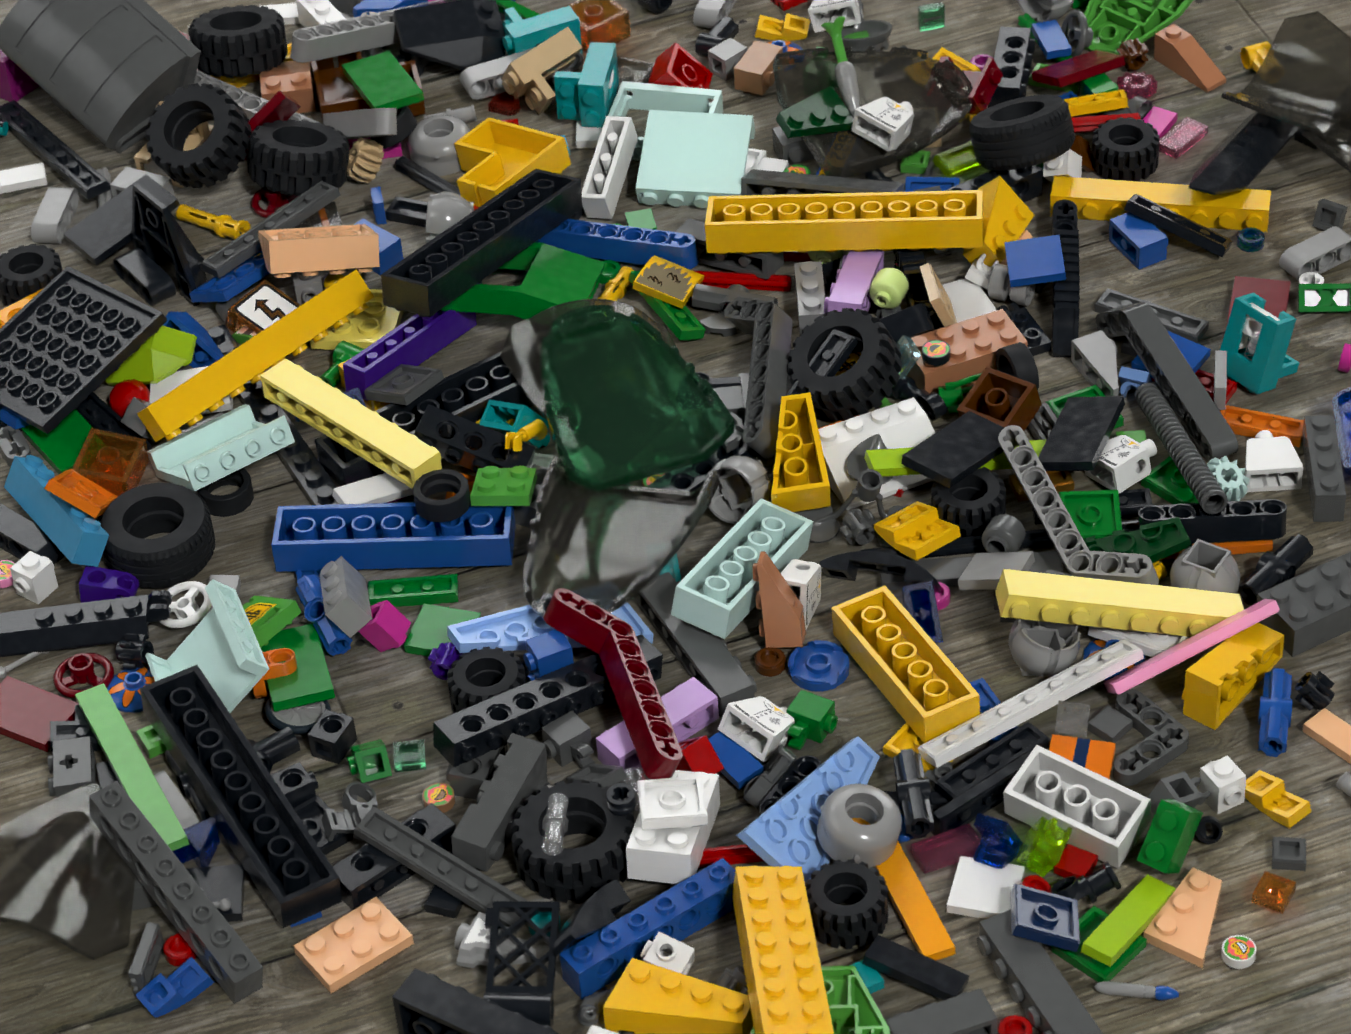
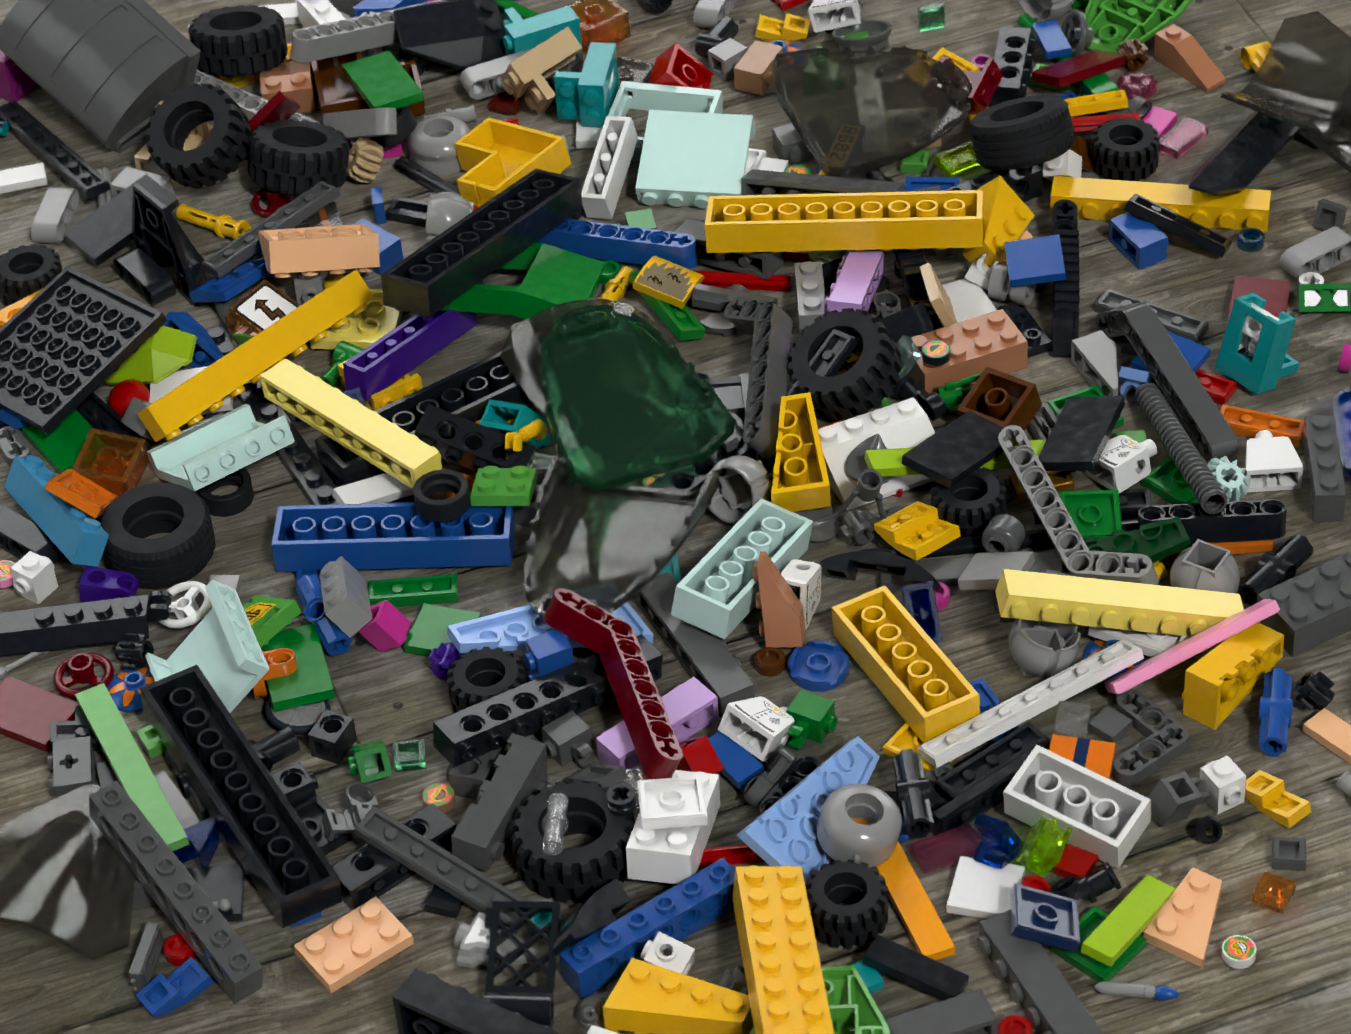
(403, 384): dark grey tile -> none
(816, 115): dark green wing -> none
(844, 70): light grey piece -> none
(884, 122): white torso -> none
(888, 288): yellowish green head -> none
(1018, 362): black tyre -> none
(1170, 836): green brick -> none
(1220, 379): light grey tile -> none

